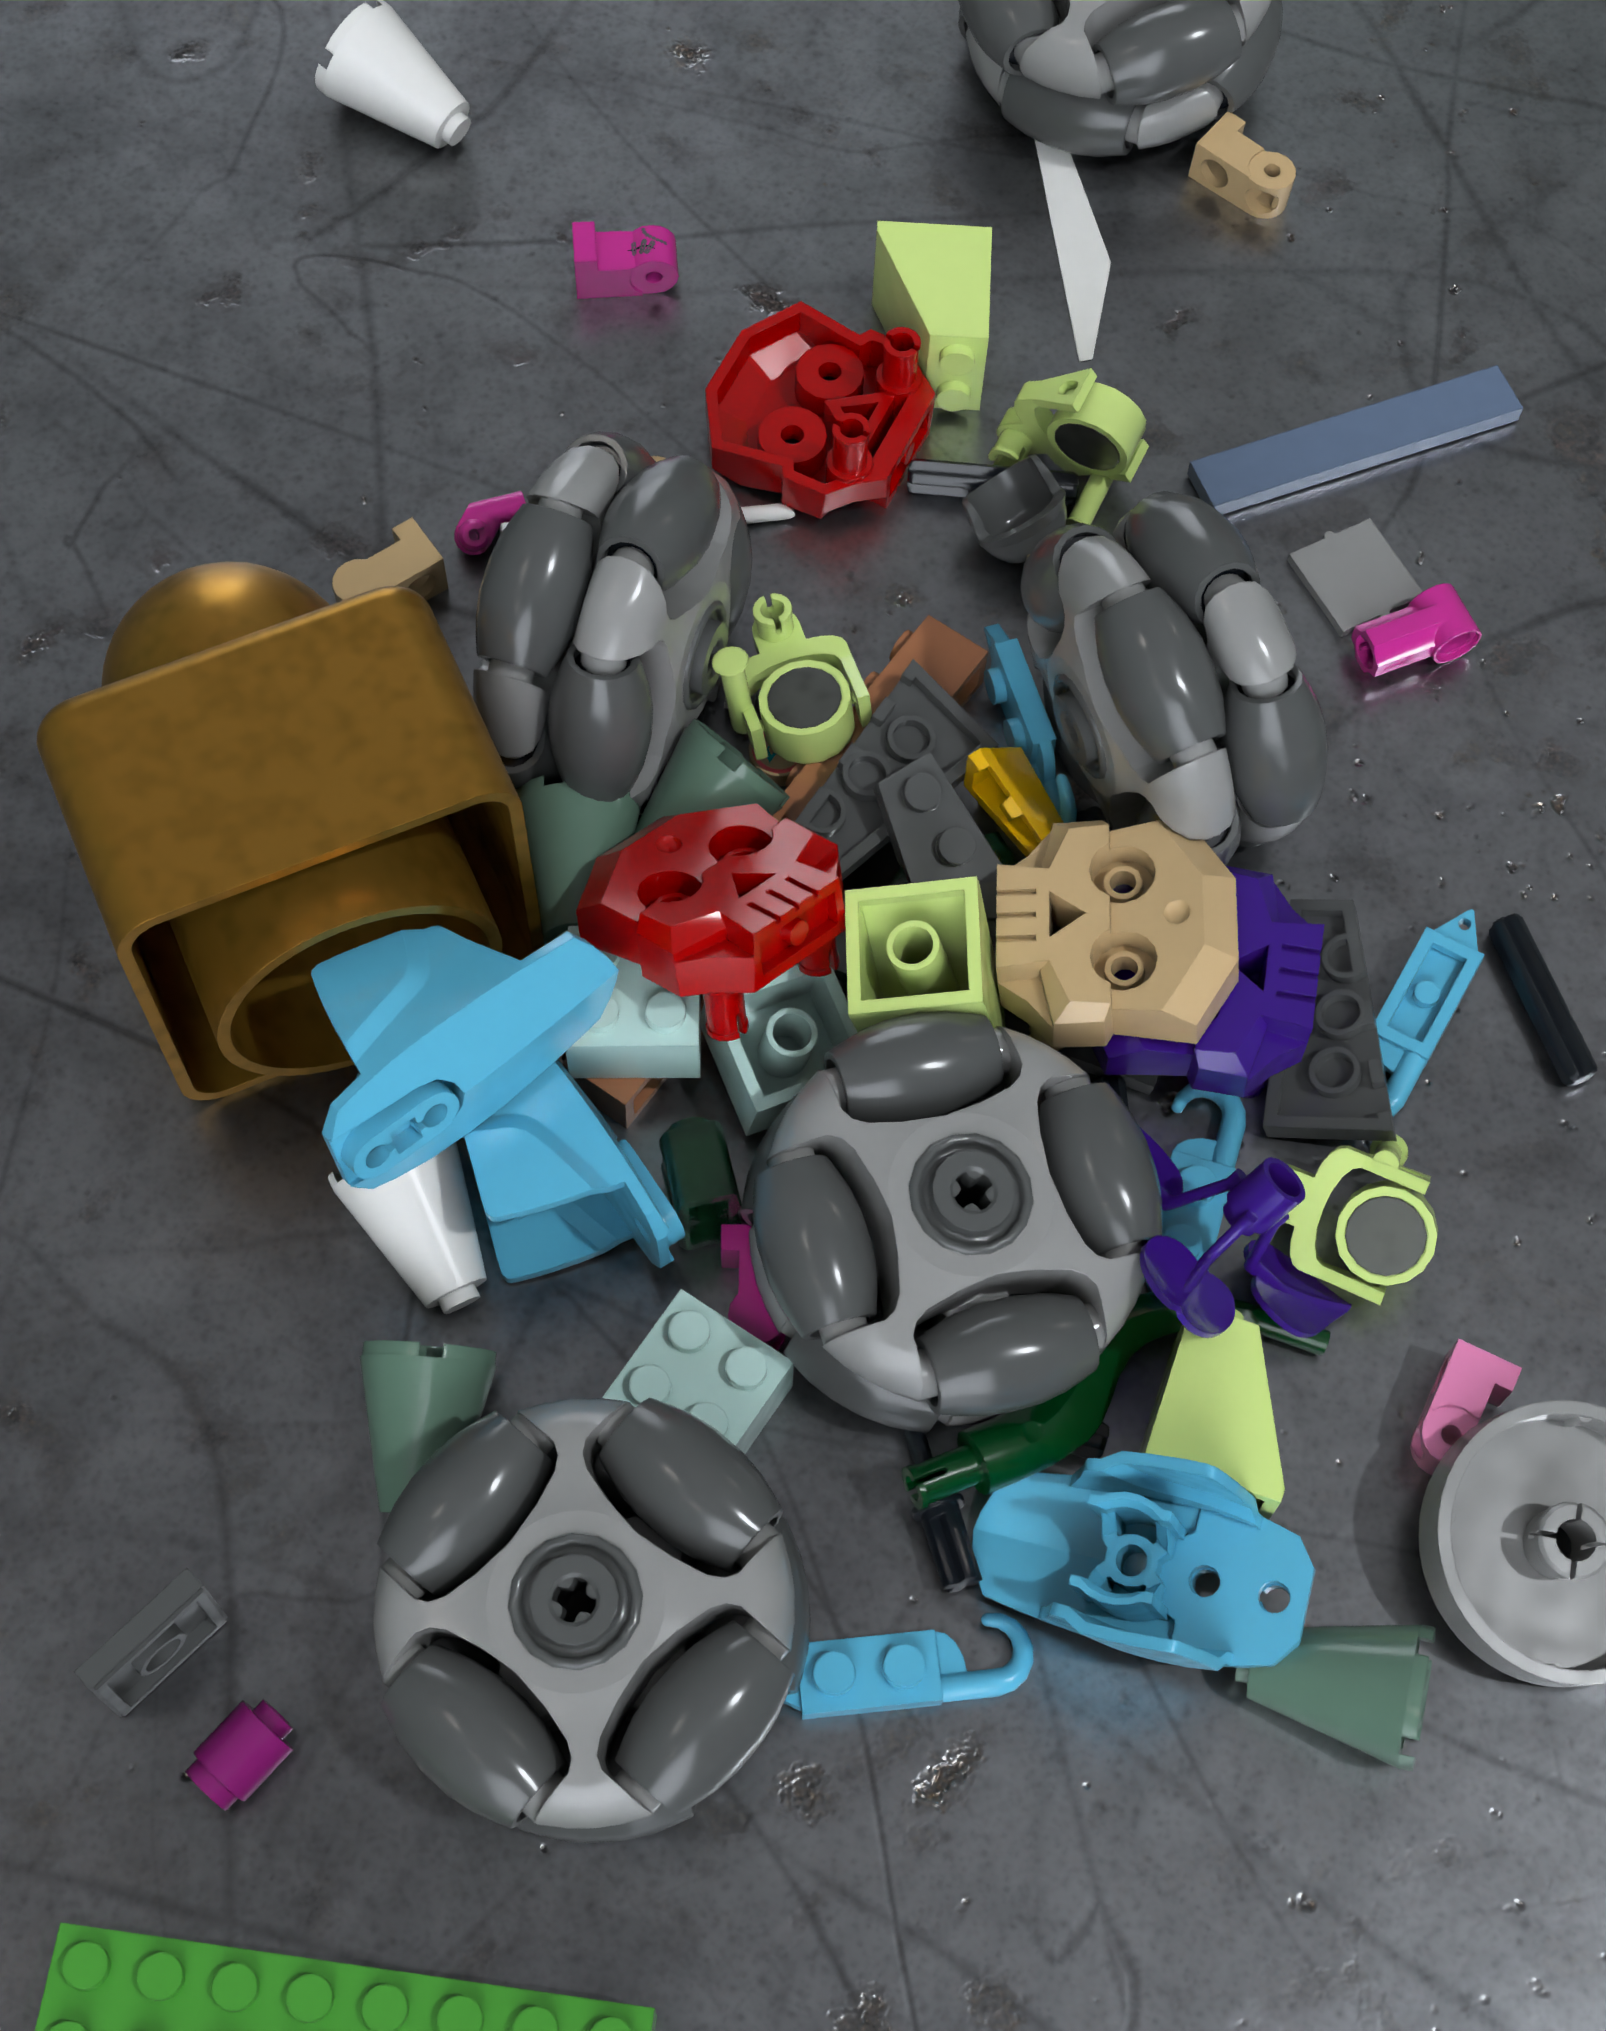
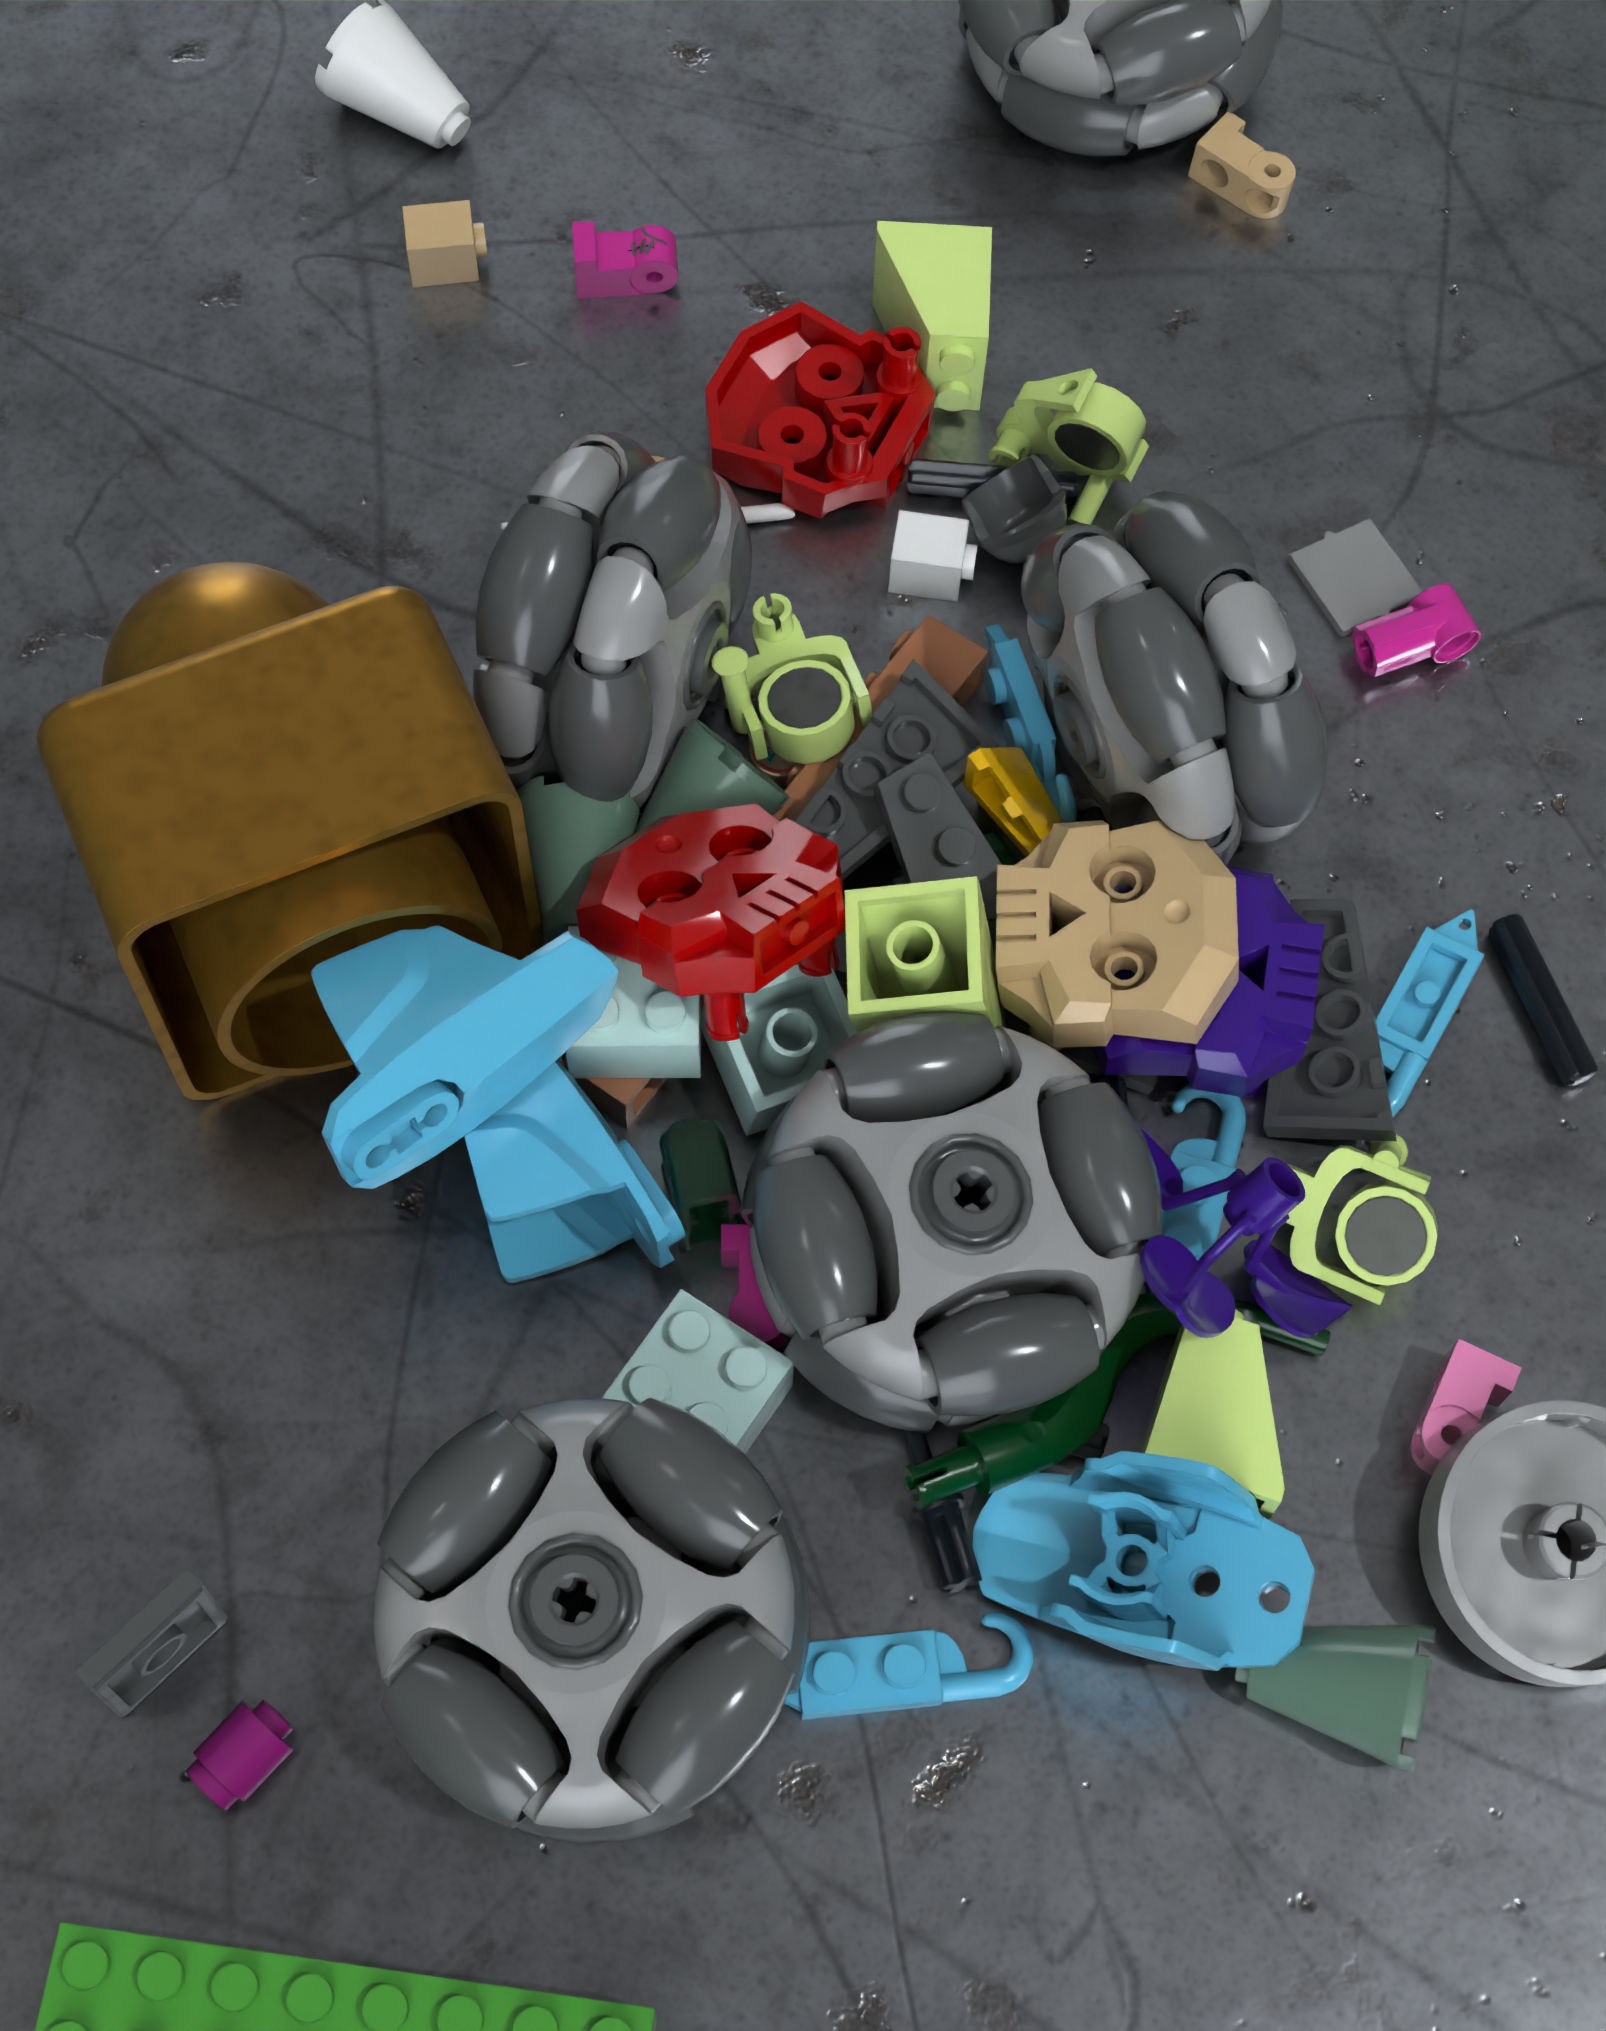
(406, 563): tan leg -> none
(418, 1403): sand green cone -> none
(424, 1229): white cone -> none
(443, 243): none -> tan brick
(483, 519): dark pink arm -> none
(930, 556): none -> white brick
(1078, 245): white sticker -> none
(1355, 440): sand blue tile -> none

